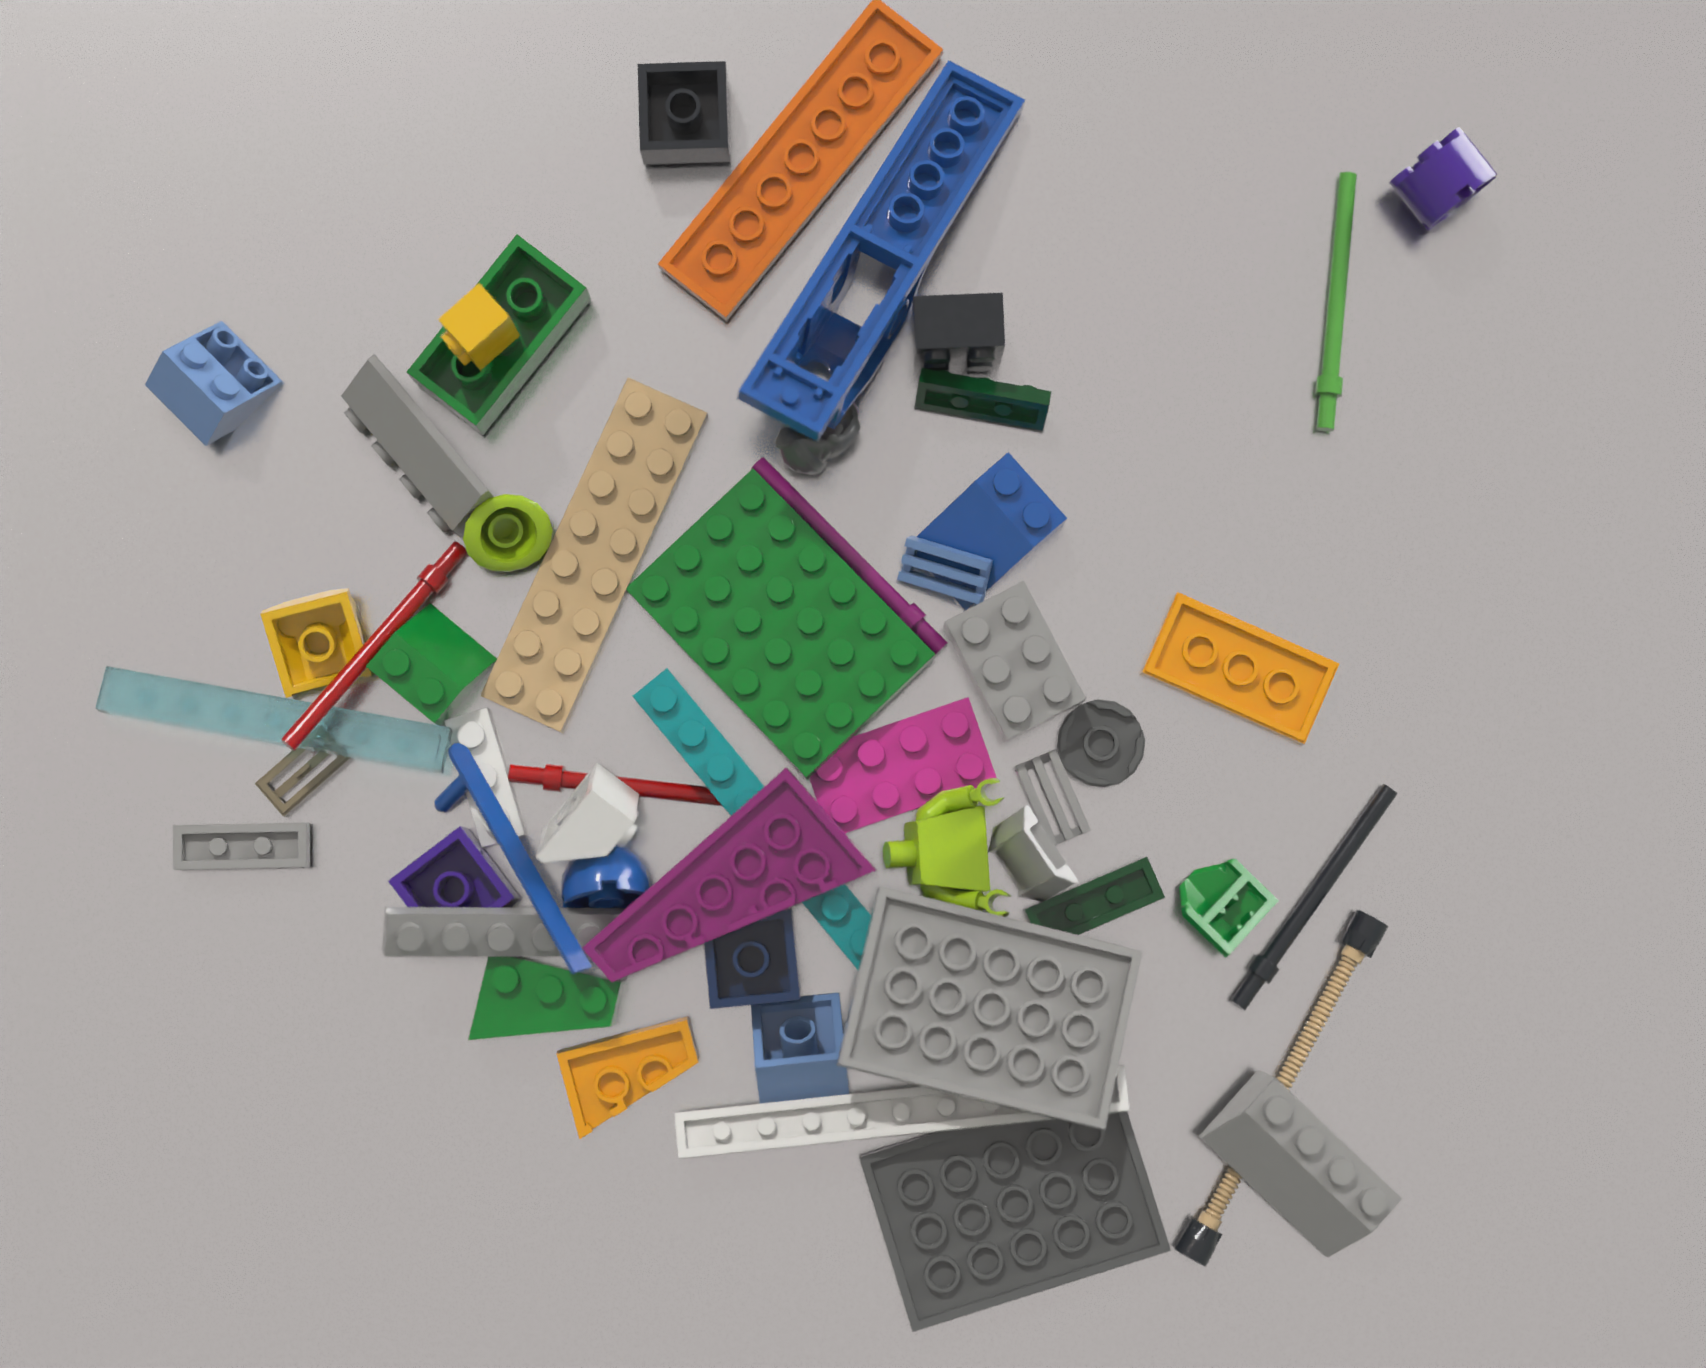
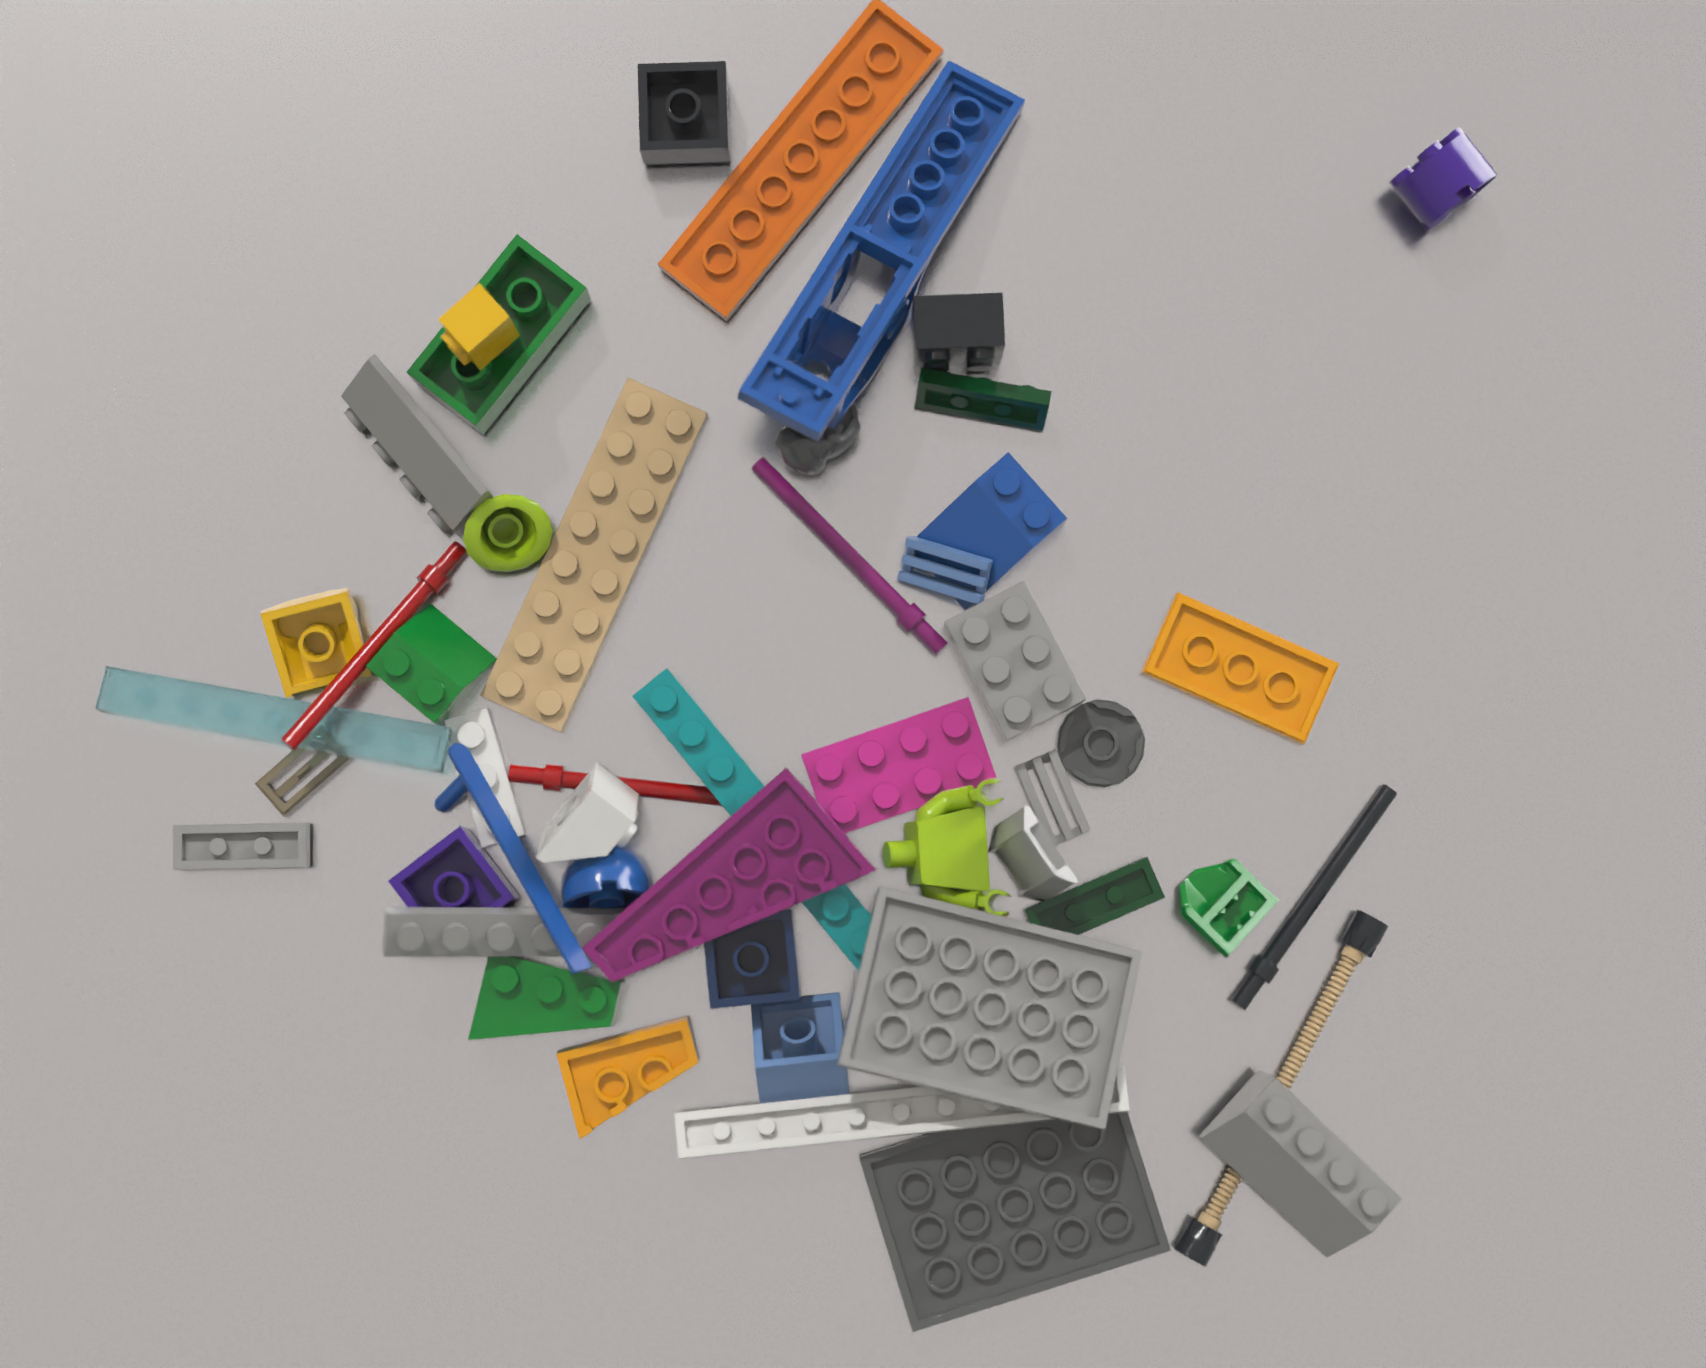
(212, 382): medium blue slope -> none
(780, 623): green plate -> none
(1329, 383): bright green bar -> none

